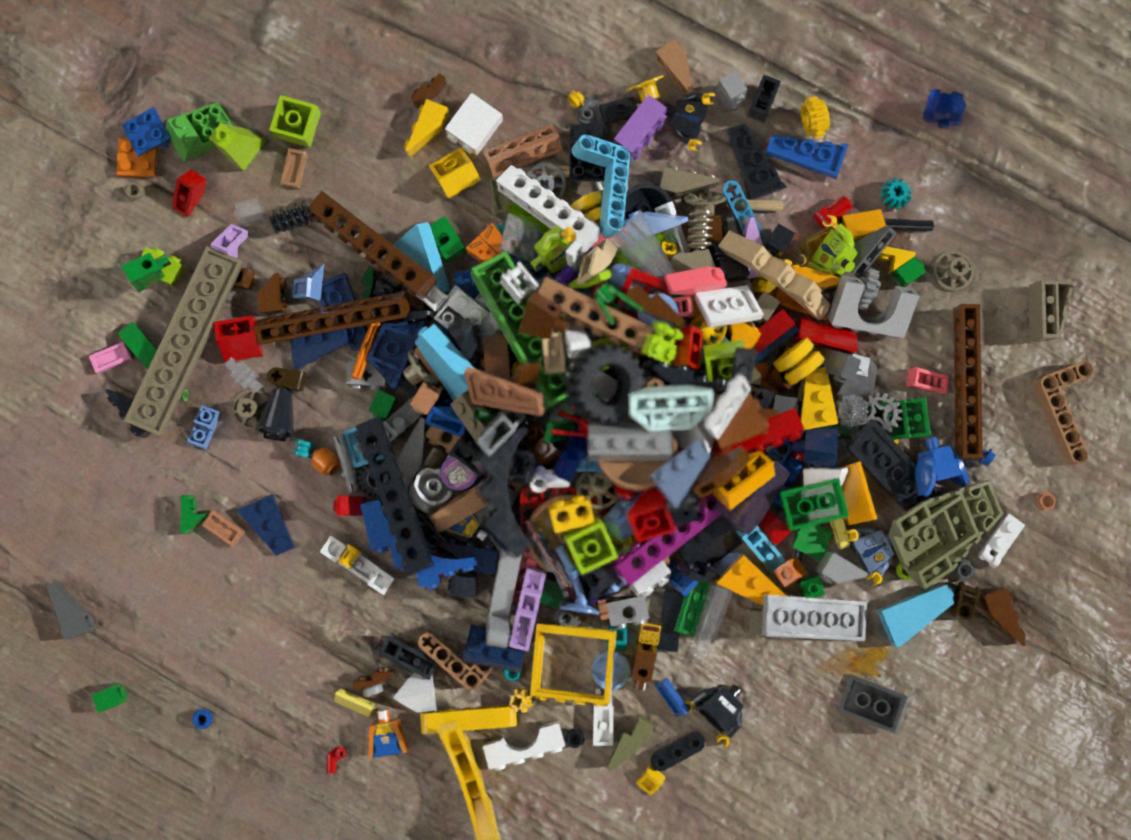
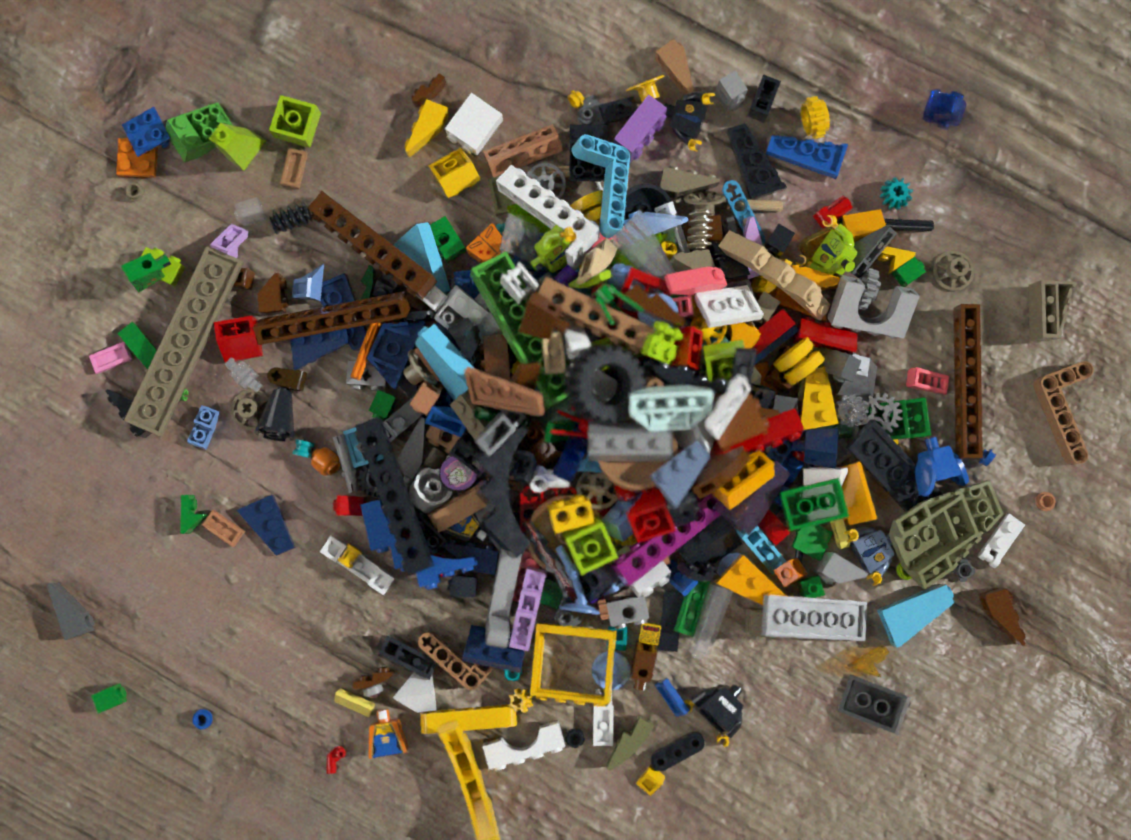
(188, 192): red slope -> none
(965, 599): dark brown piece -> none

